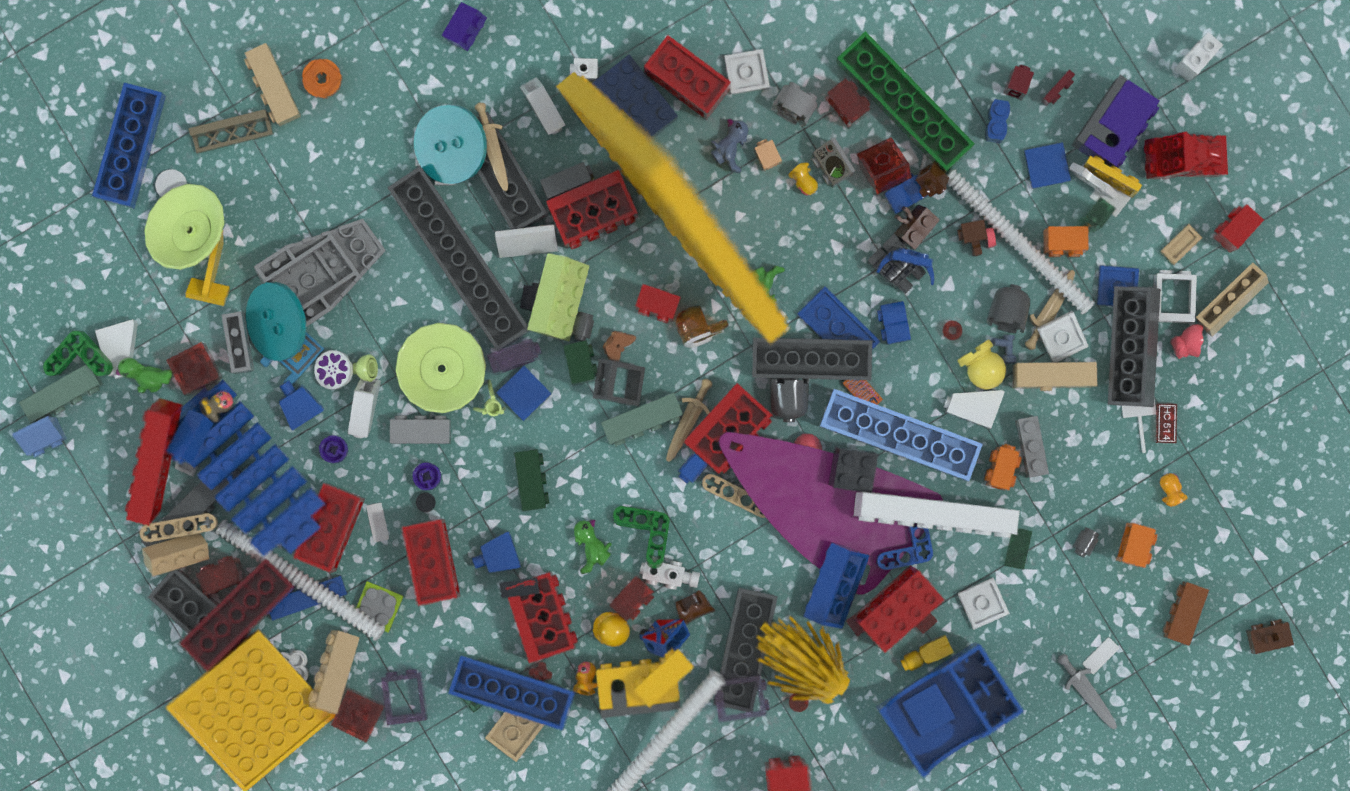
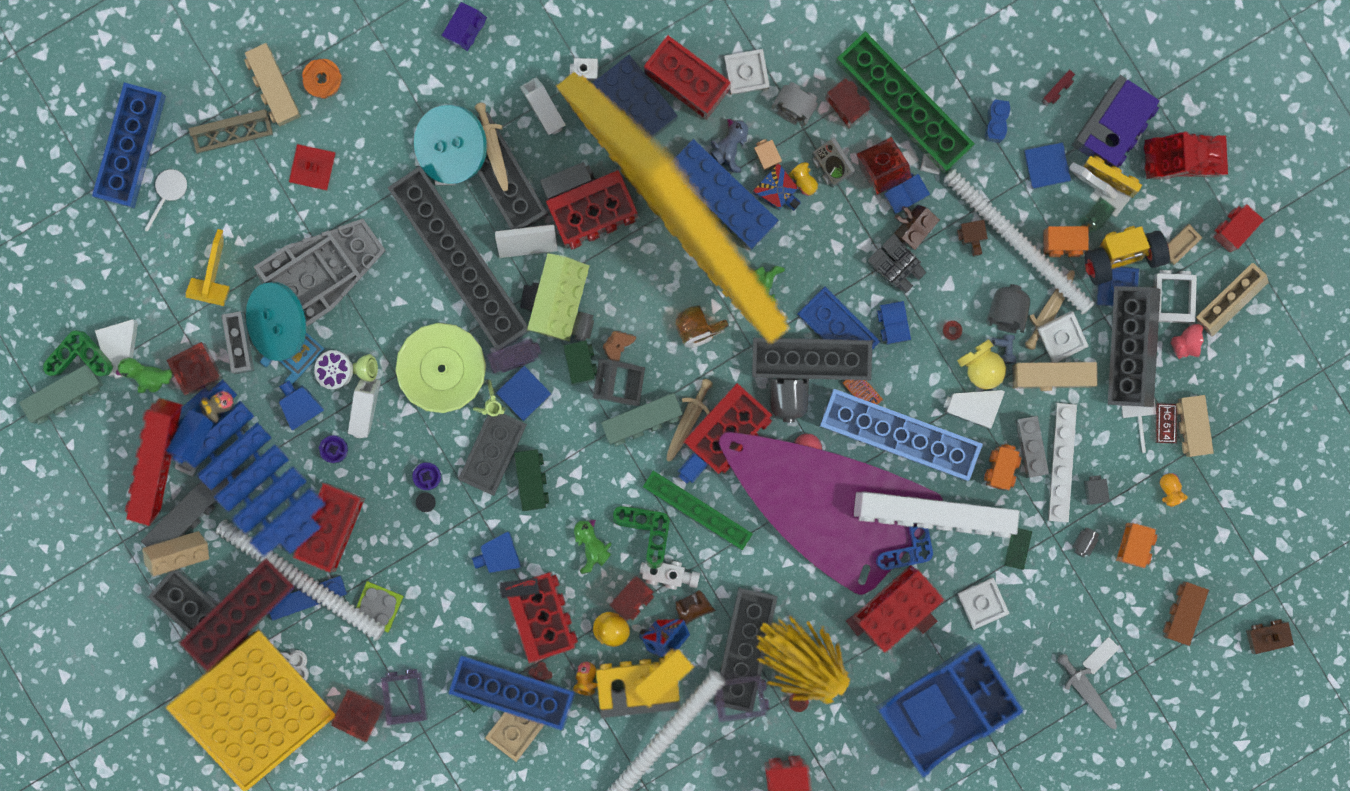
(40, 436): medium blue slope -> none
(173, 219): yellowish green dish -> none
(178, 527): tan beam -> none
(221, 576): clear red brick -> none
(312, 167): none -> red piece
(333, 672): tan brick -> none
(377, 522): white sticker -> none
(420, 430): light grey brick -> none
(431, 562): red brick -> none
(492, 452): none -> dark grey plate
(657, 303): red brick -> none
(697, 510): none -> green plate
(724, 195): none -> blue brick
(735, 499): tan beam -> none
(778, 189): none -> torso
(836, 586): blue slope -> none
(853, 469): black brick -> none
(912, 257): blue piece -> none
(927, 653): yellow piece -> none
(932, 180): reddish brown brick -> none
(991, 241): coral tile -> none
(1018, 82): dark red brick -> none
(1062, 462): none -> white plate
(1096, 490): none -> dark grey brick
(1125, 249): none -> brick
(1195, 426): none -> tan brick
(1198, 57): white window -> none

